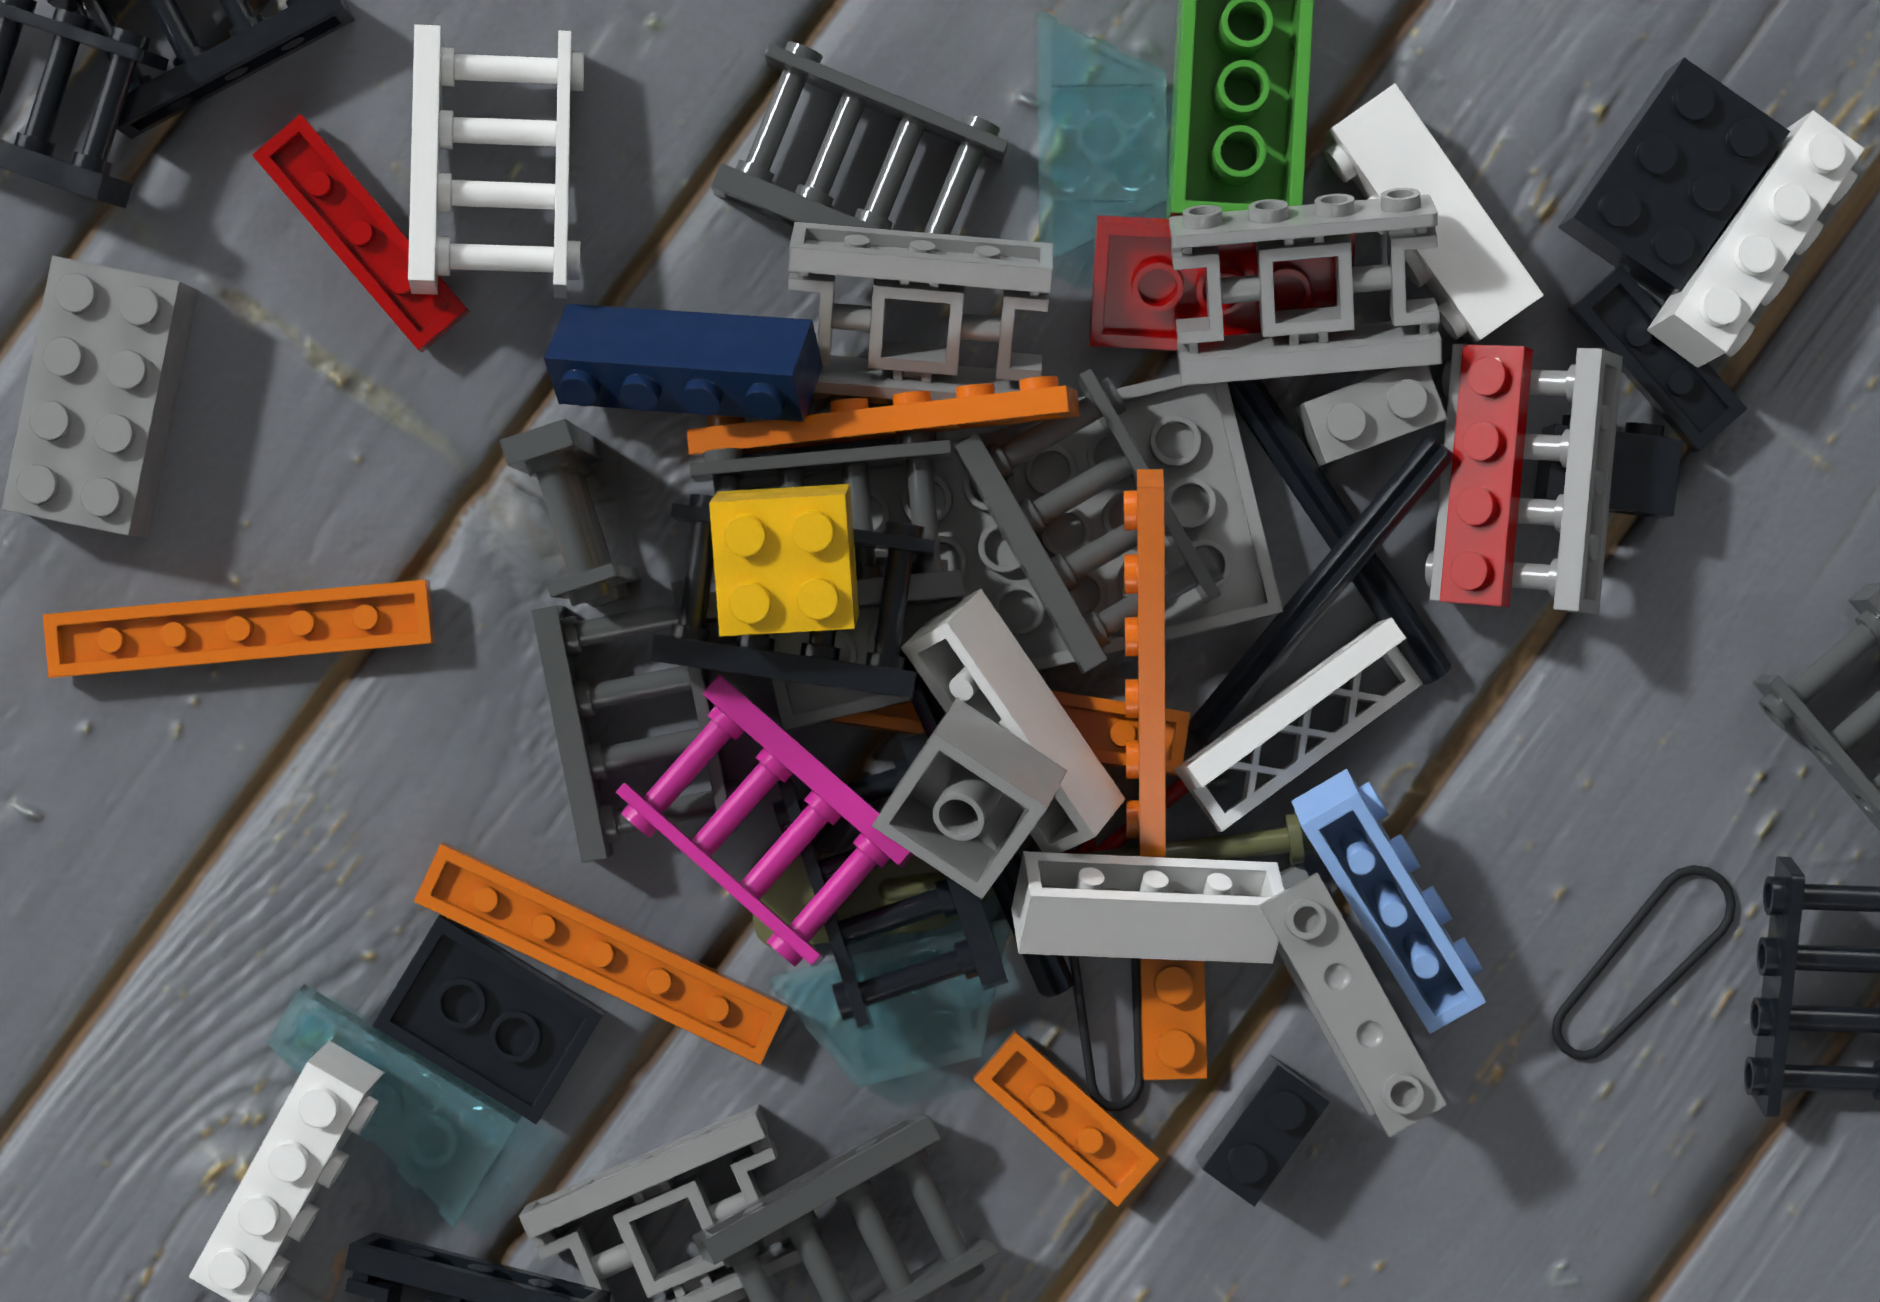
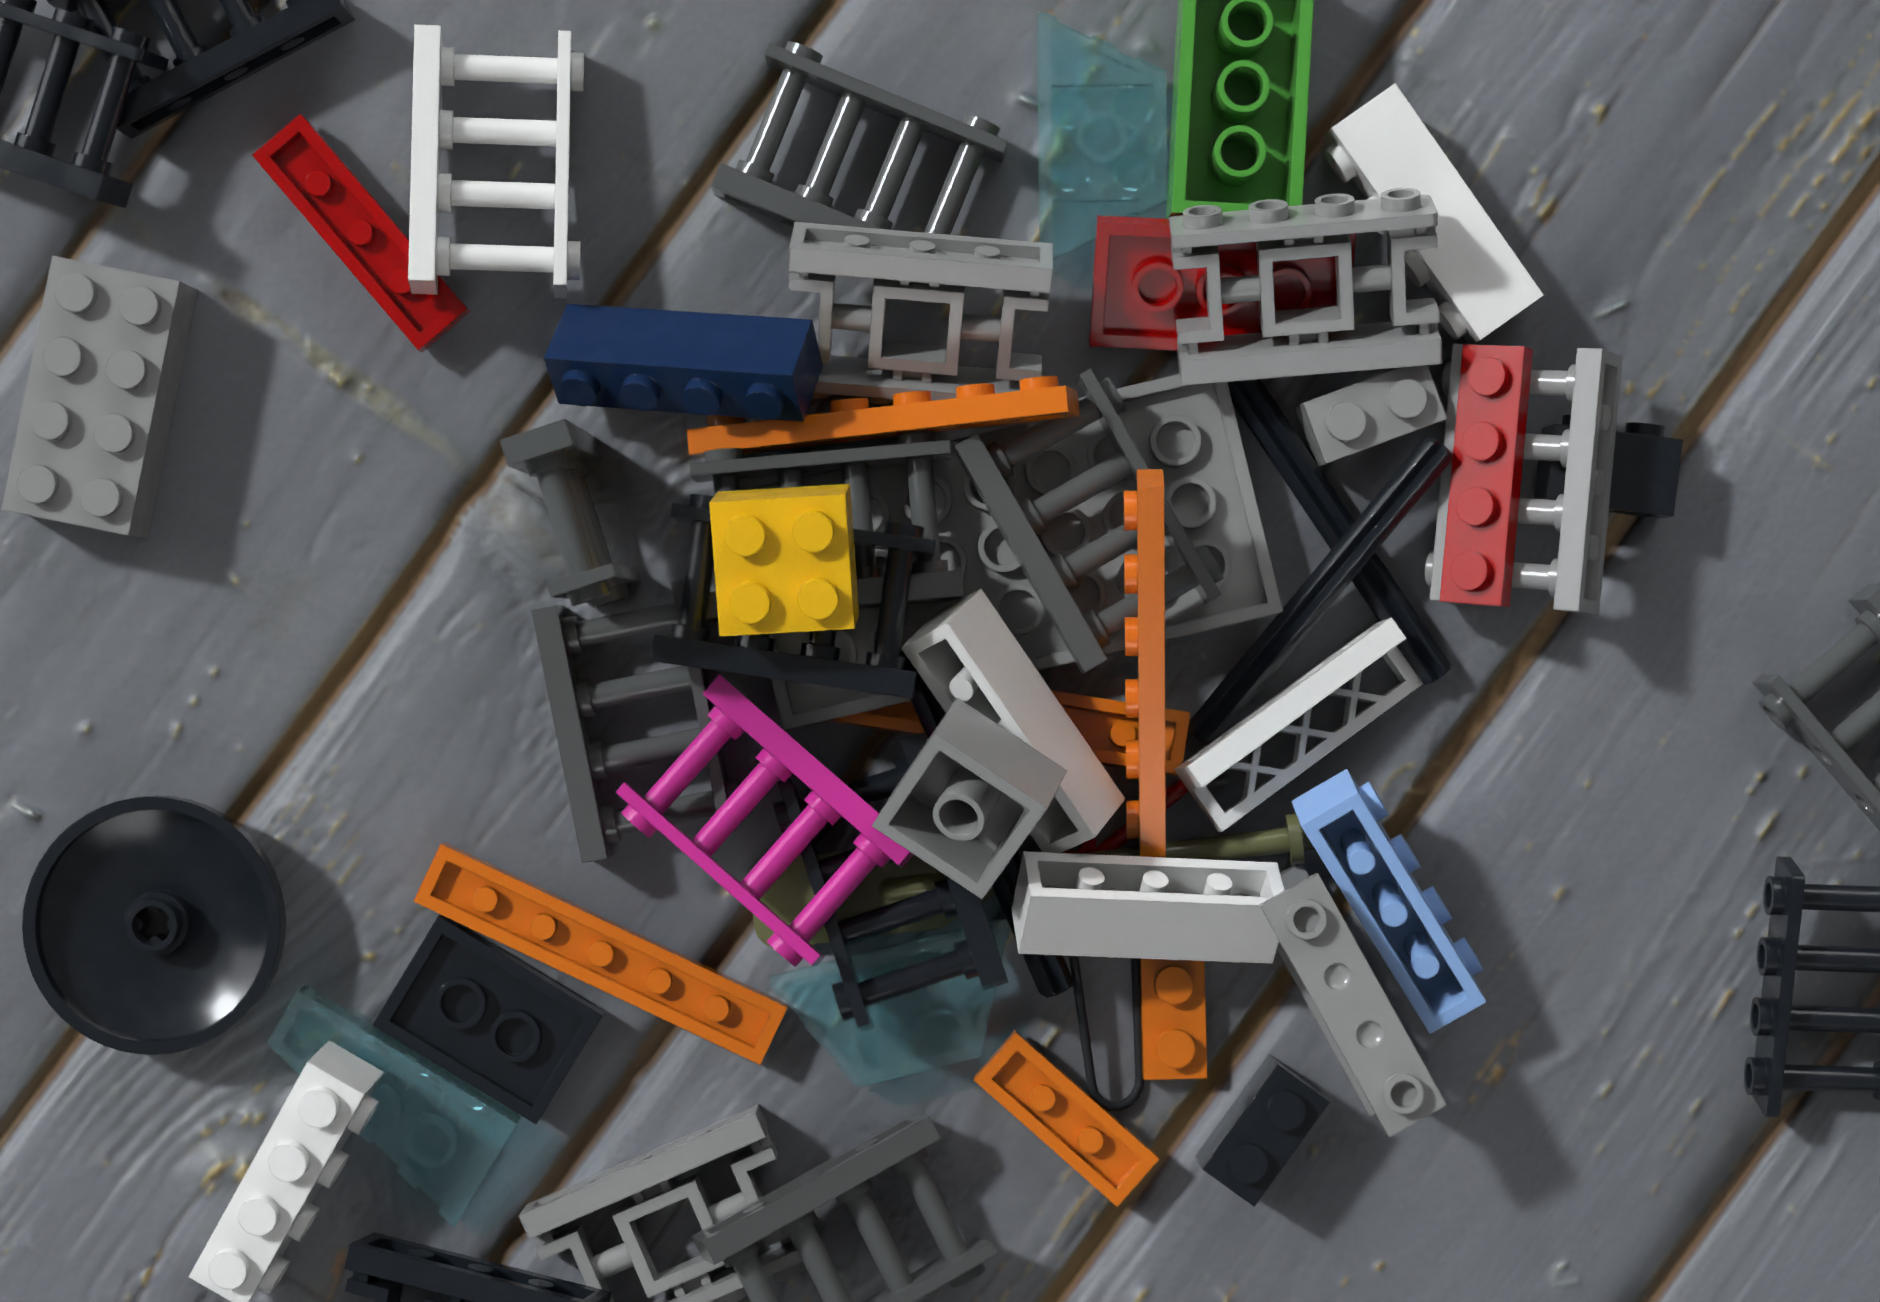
(154, 924): none -> black dish
(238, 628): orange plate -> none
(1617, 944): black piece -> none
(1674, 178): black brick -> none
(1687, 397): black plate -> none
(1758, 241): white brick -> none

